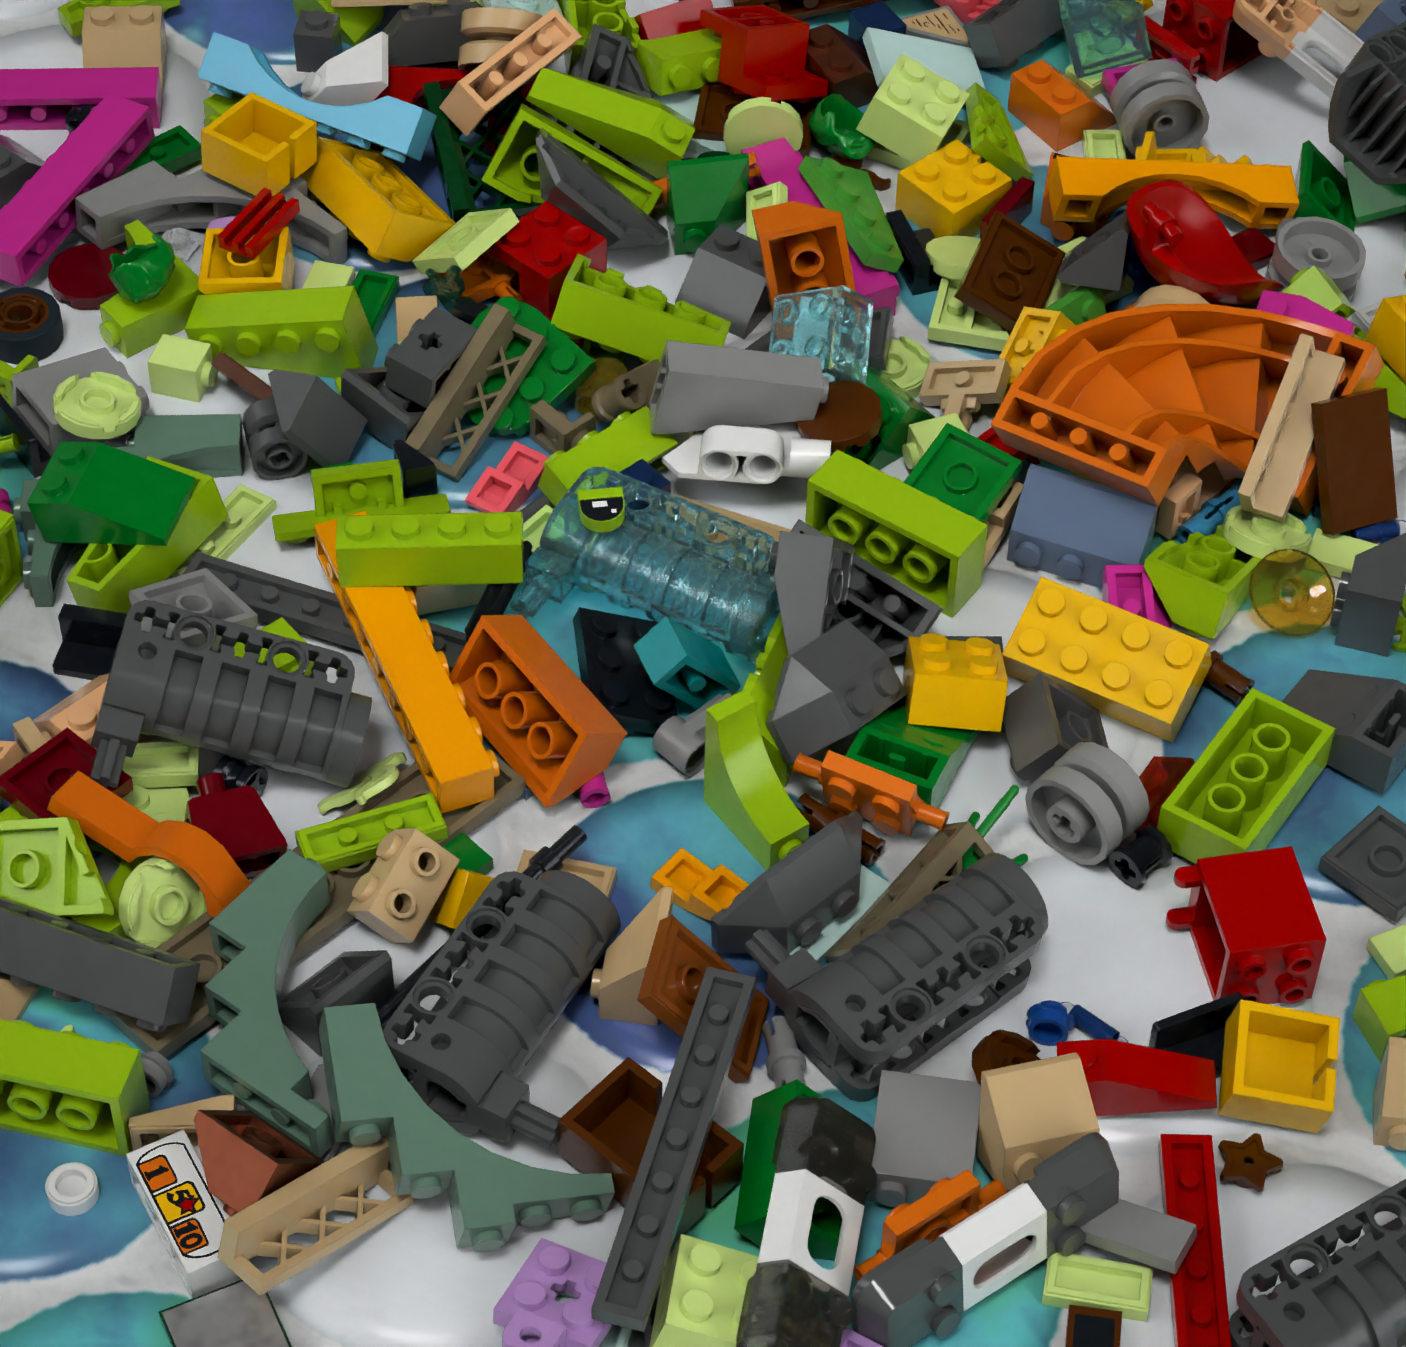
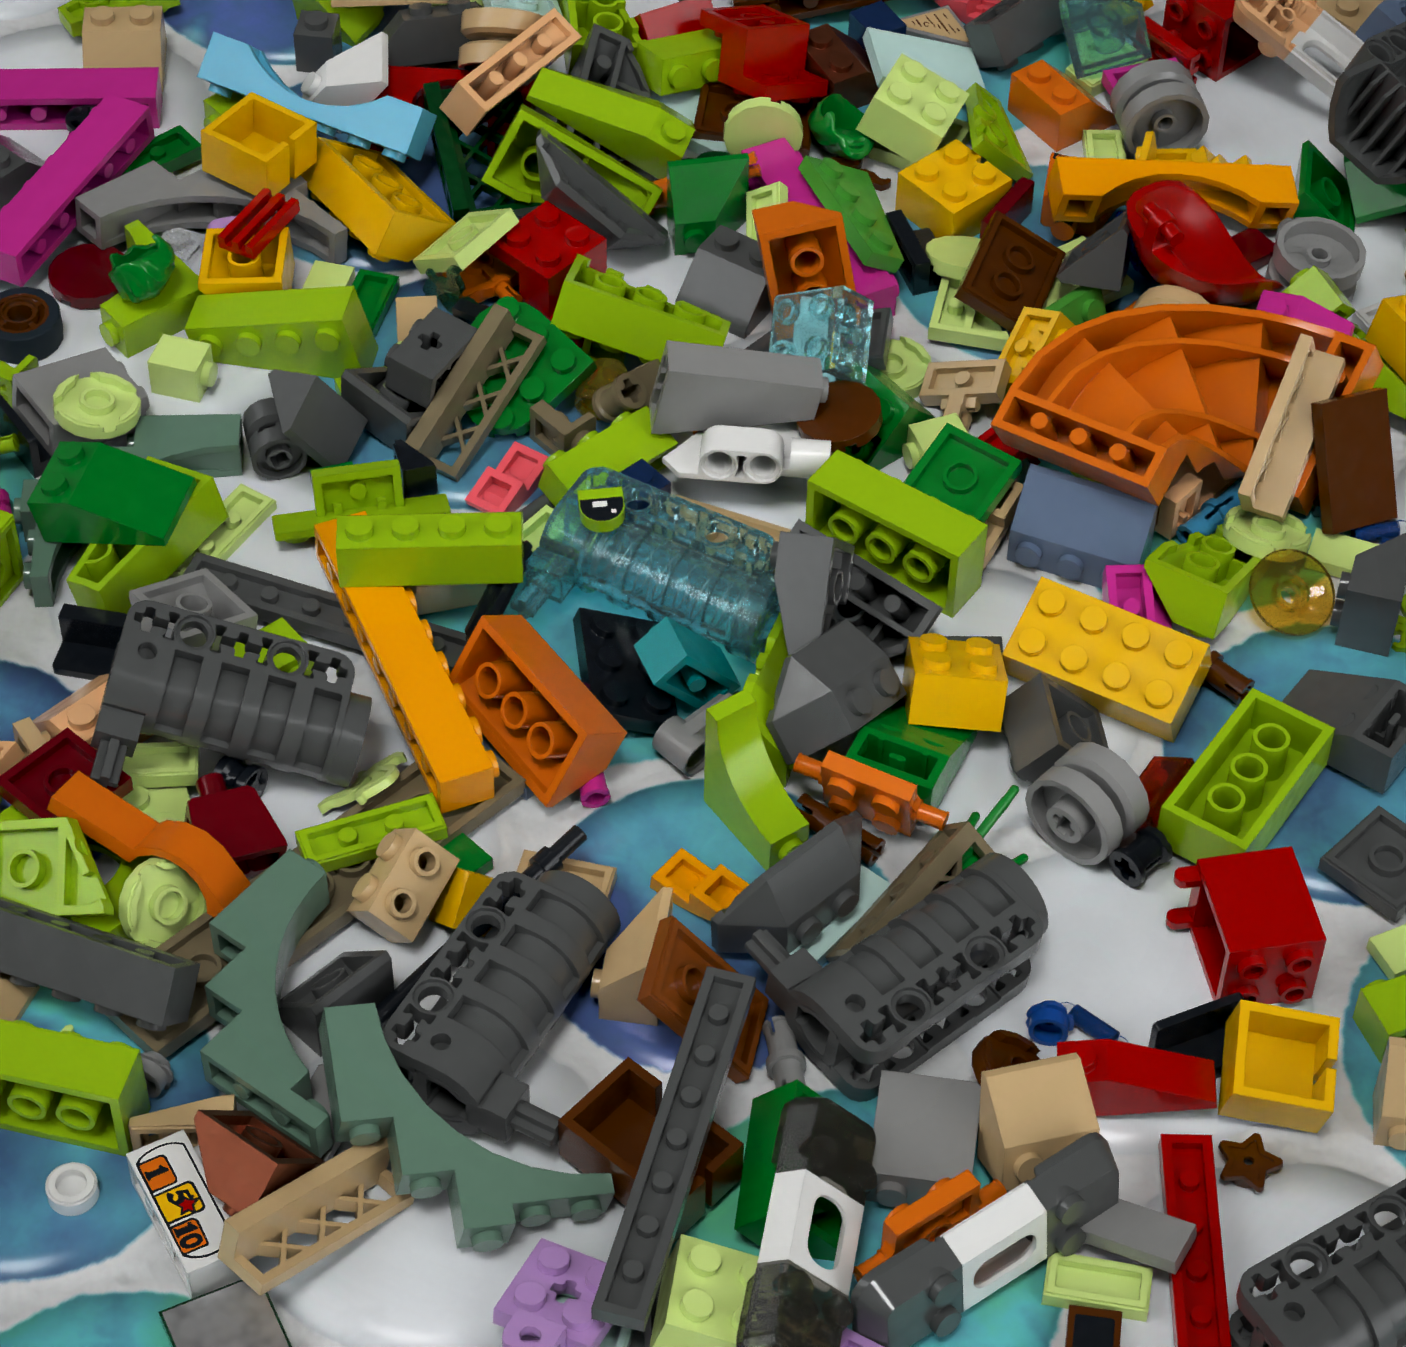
(242, 377): reddish brown tile -> none

